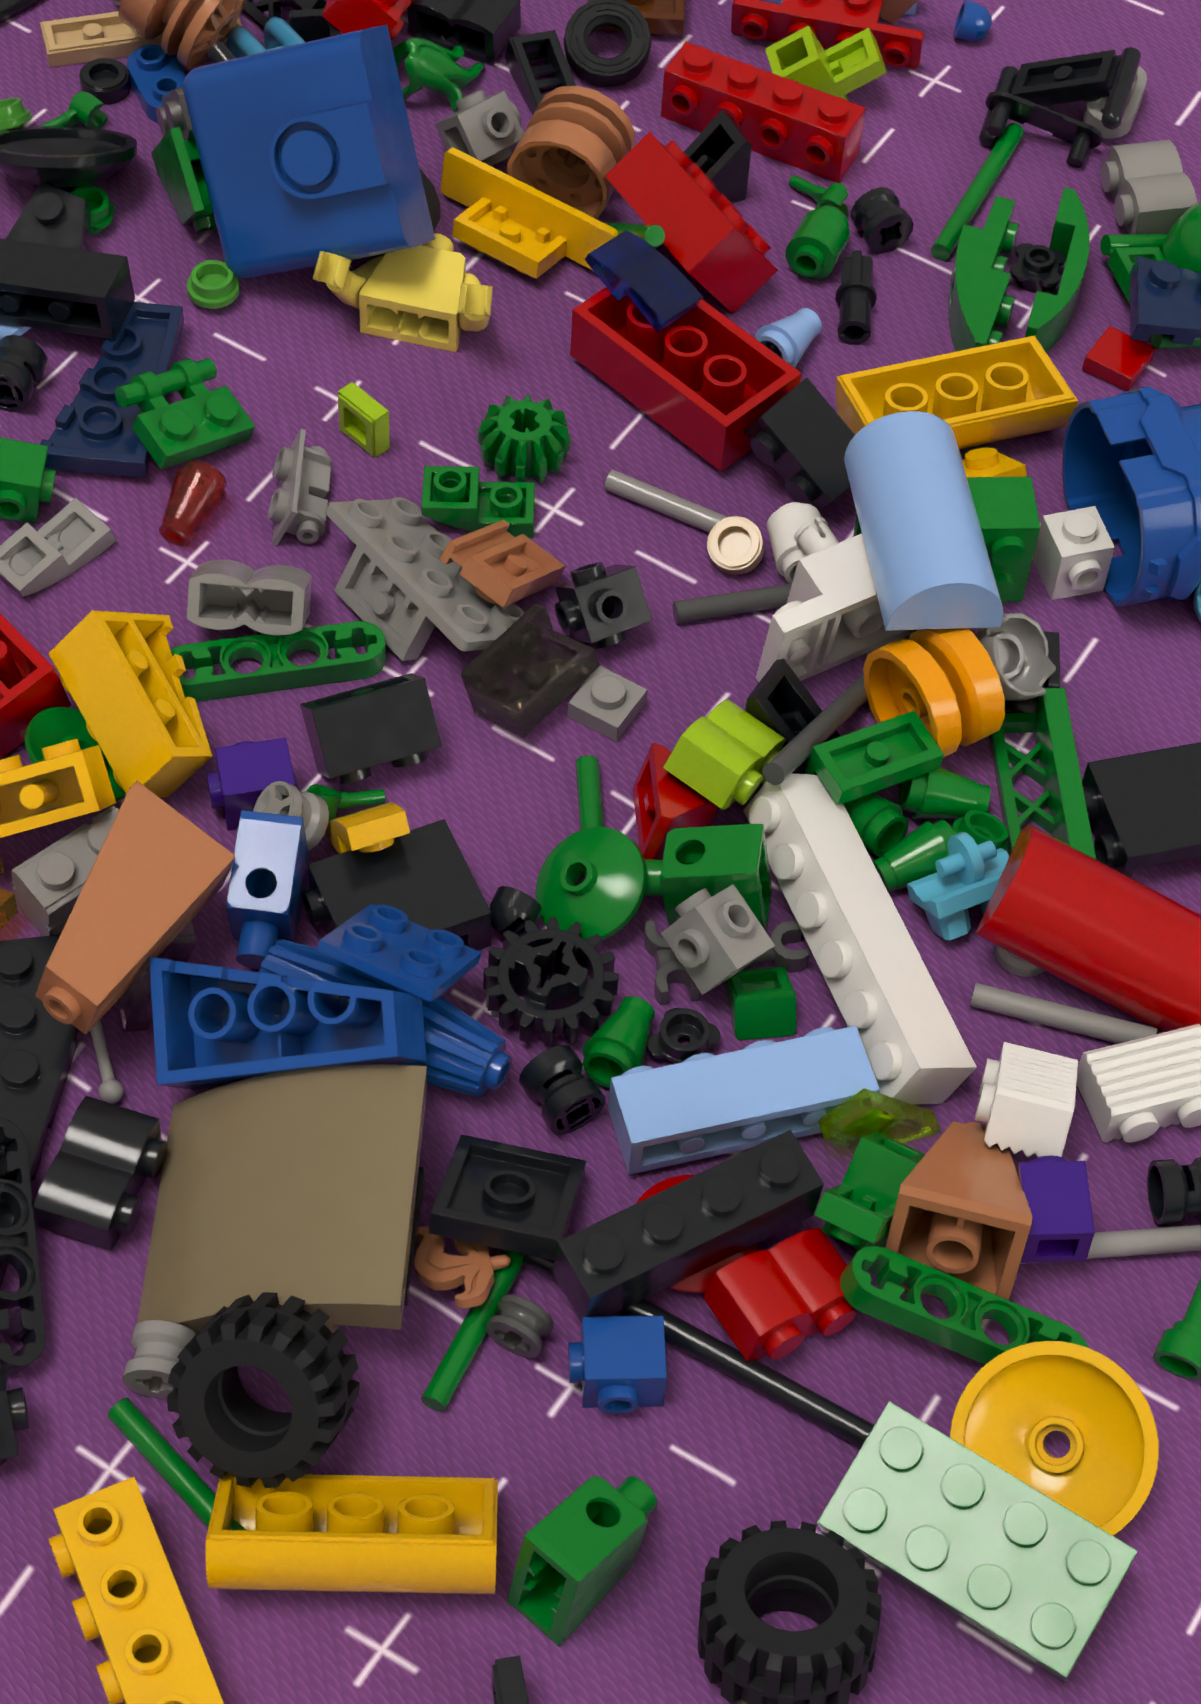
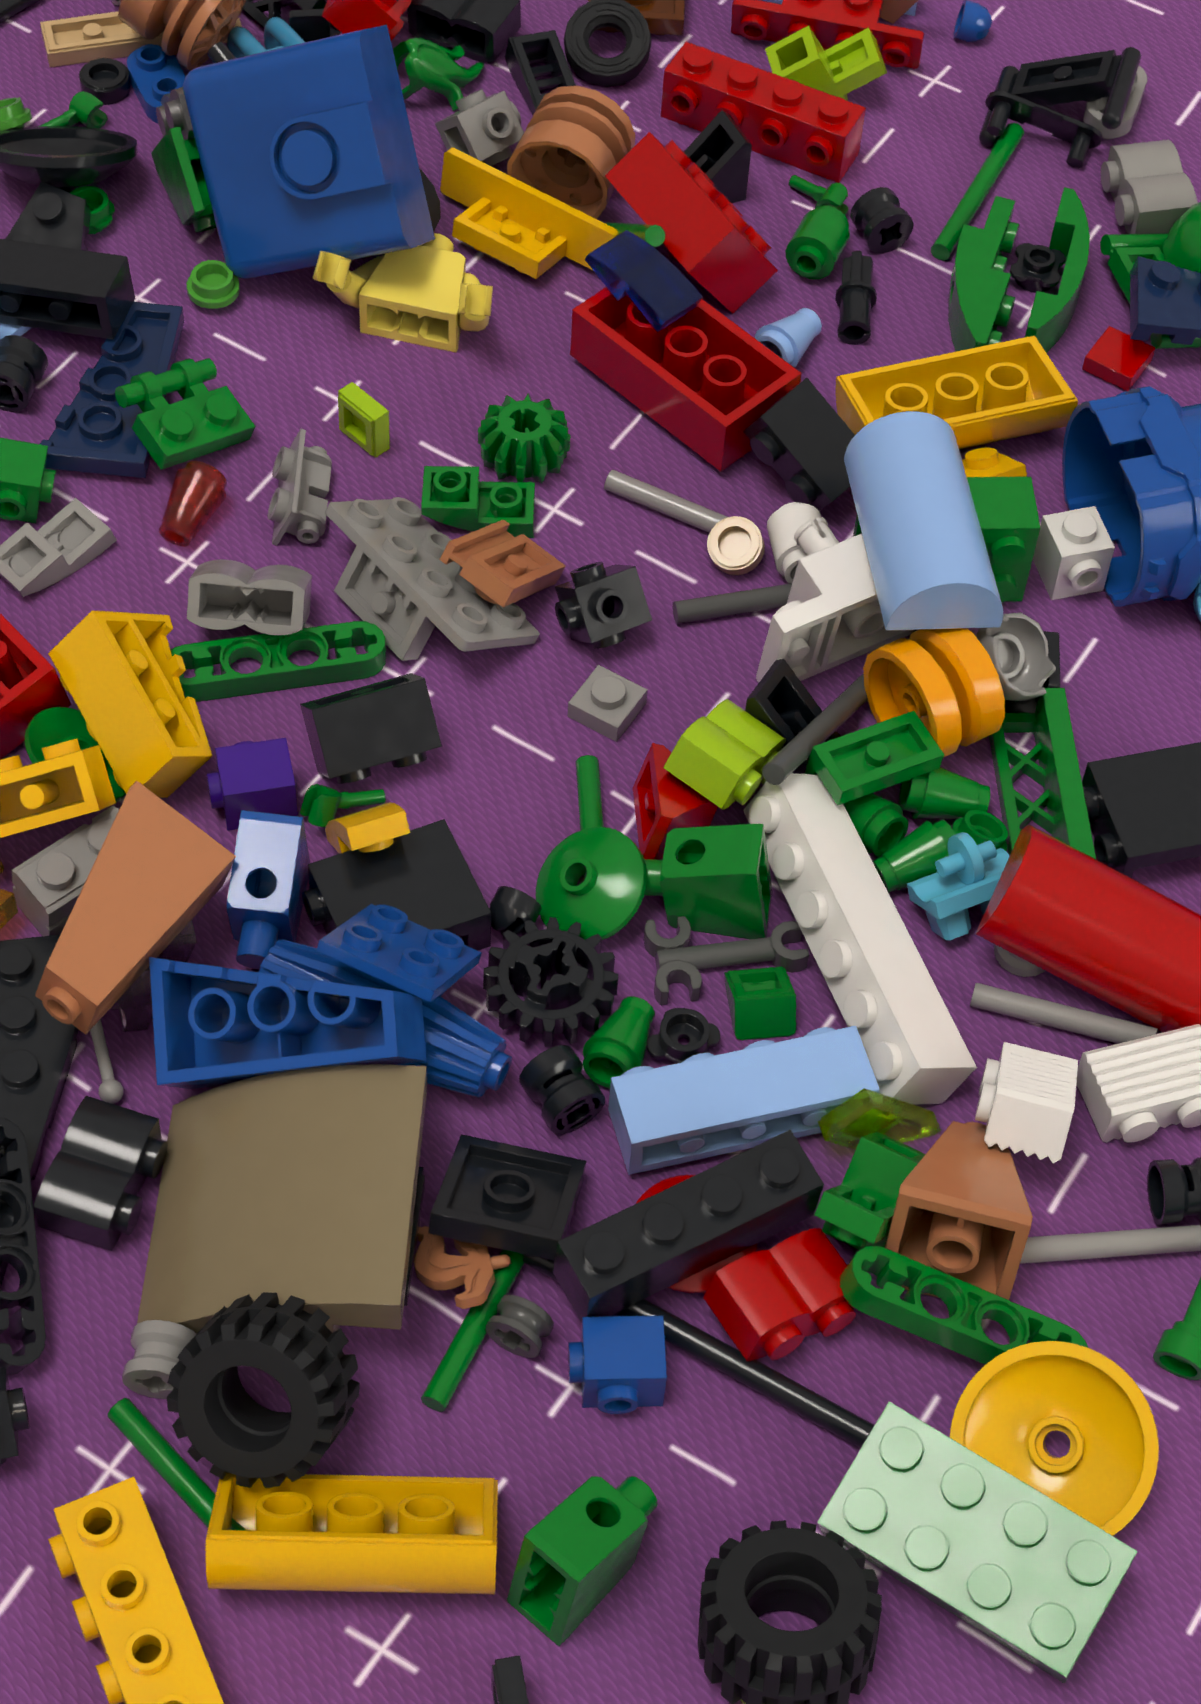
(288, 800): light grey wheel -> none
(527, 673): clear smoke bracket -> none
(716, 937): light grey brick -> none
(1060, 1210): dark purple brick -> none

